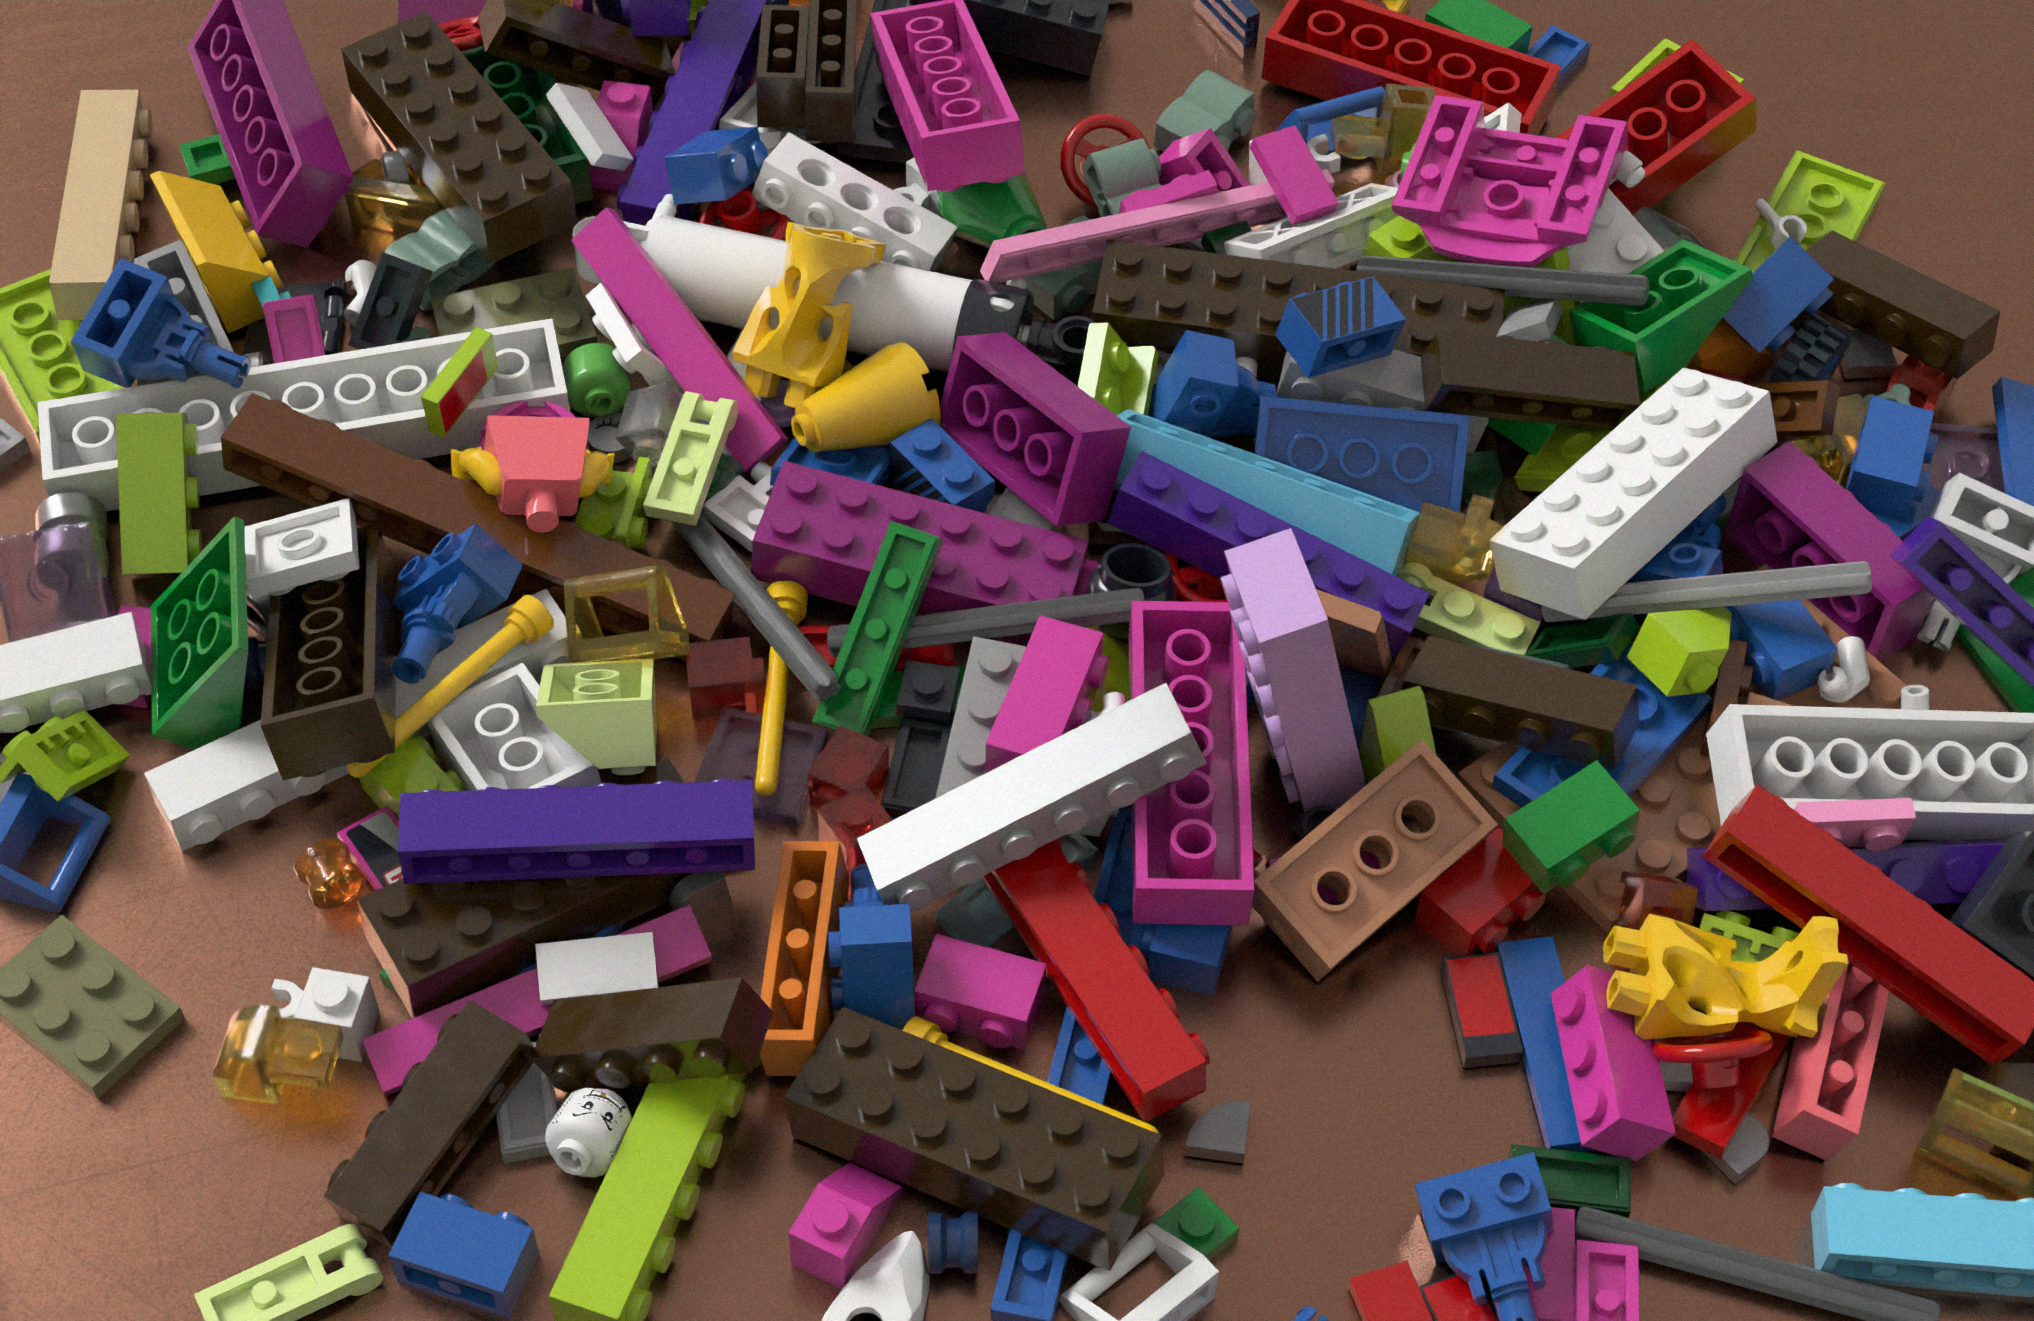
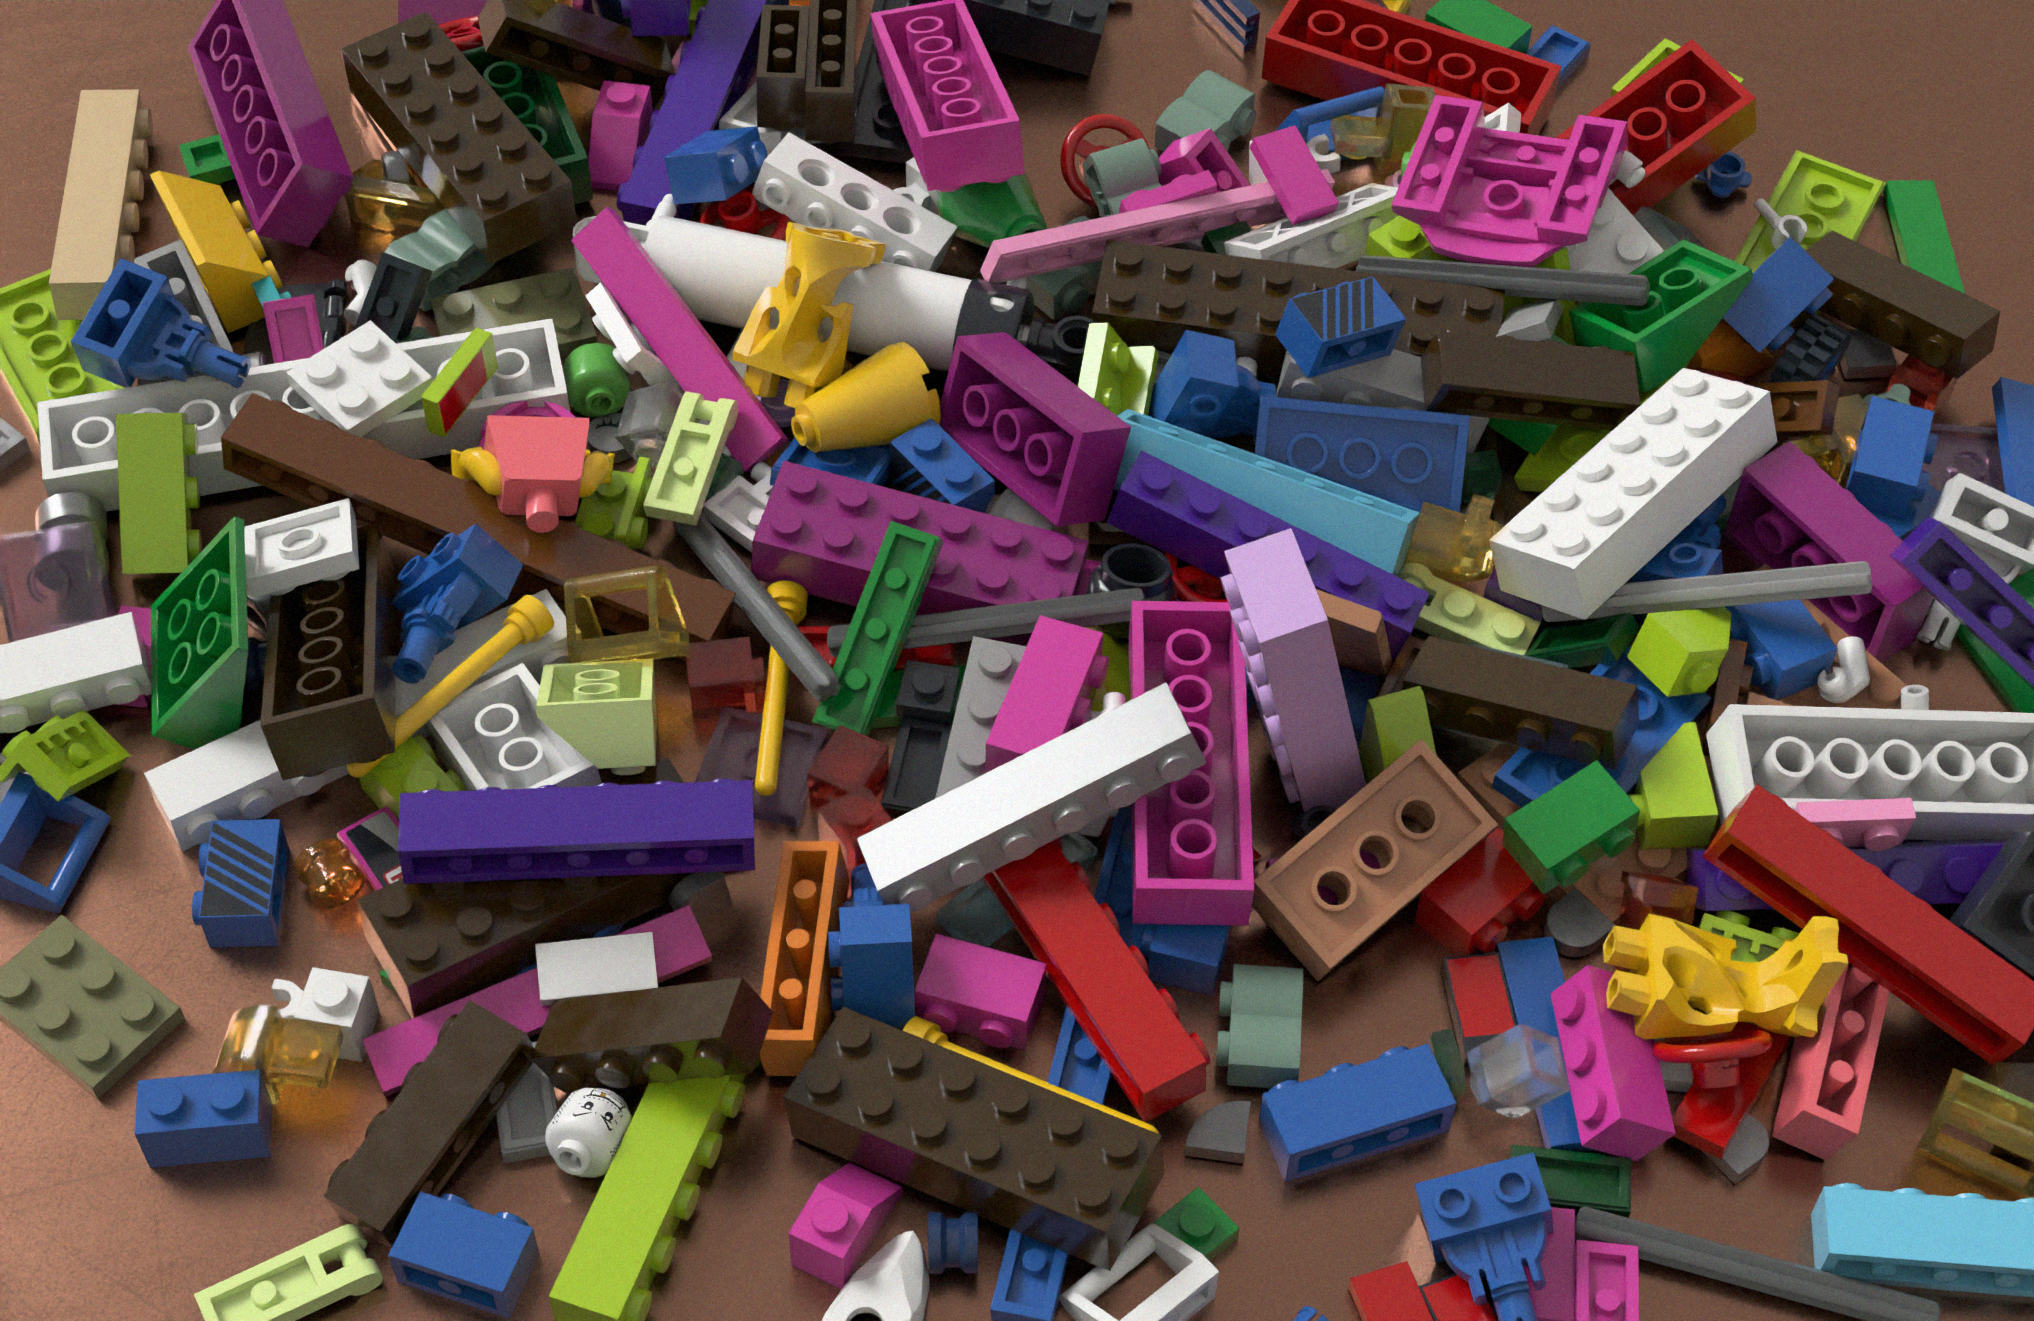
(203, 1118): none -> blue brick
(242, 883): none -> blue brick
(360, 380): none -> white plate
(589, 127): white tile -> none
(1264, 1025): none -> sand green brick
(1356, 1111): none -> blue brick
(1449, 1060): none -> clear green tile
(1517, 1071): none -> clear brick
(1576, 925): none -> flat silver tile
(1676, 795): none -> lime slope
(1725, 175): none -> blue plate
(1921, 230): none -> green tile

